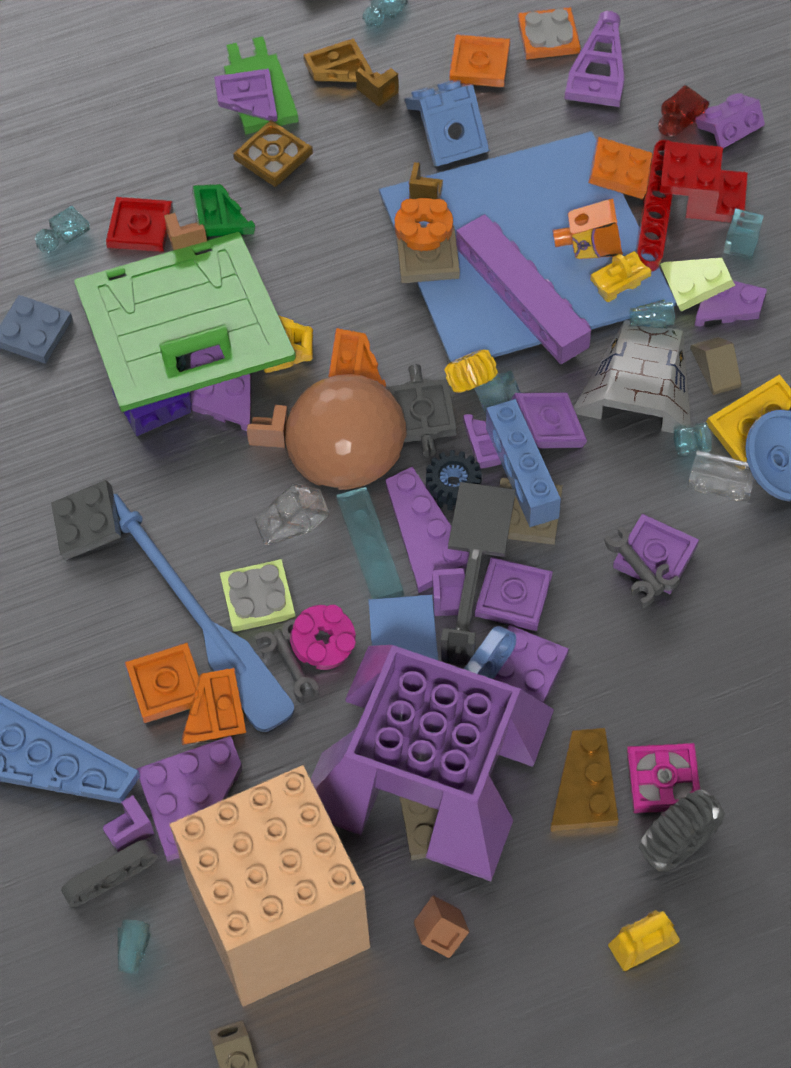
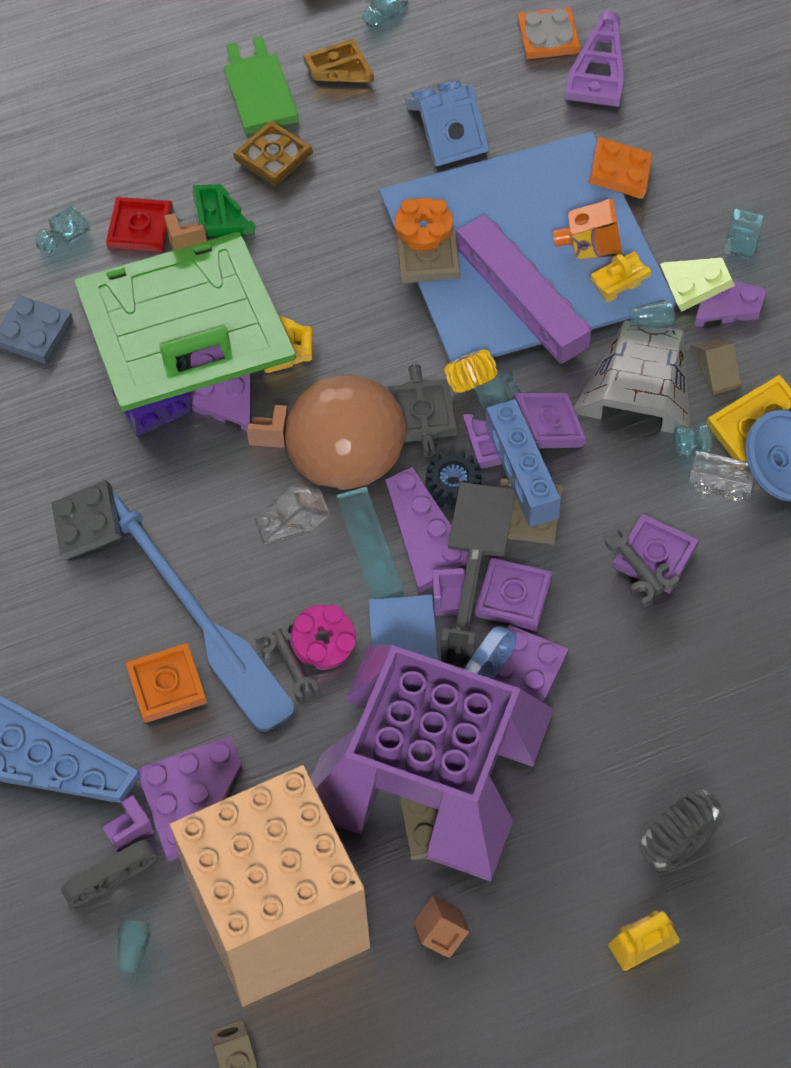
(214, 708): orange wing -> none
(247, 93): medium lavender wing -> none
(257, 595): light grey piece -> none
(353, 356): orange wing -> none
(379, 88): pearl gold panel -> none
(422, 186): pearl gold panel -> none
(480, 60): orange plate -> none
(586, 784): pearl gold wing -> none
(654, 204): red beam -> none
(661, 775): dark pink piece -> none
(681, 111): clear red piece -> none
(697, 173): red bracket -> none
(732, 119): medium lavender bracket -> none

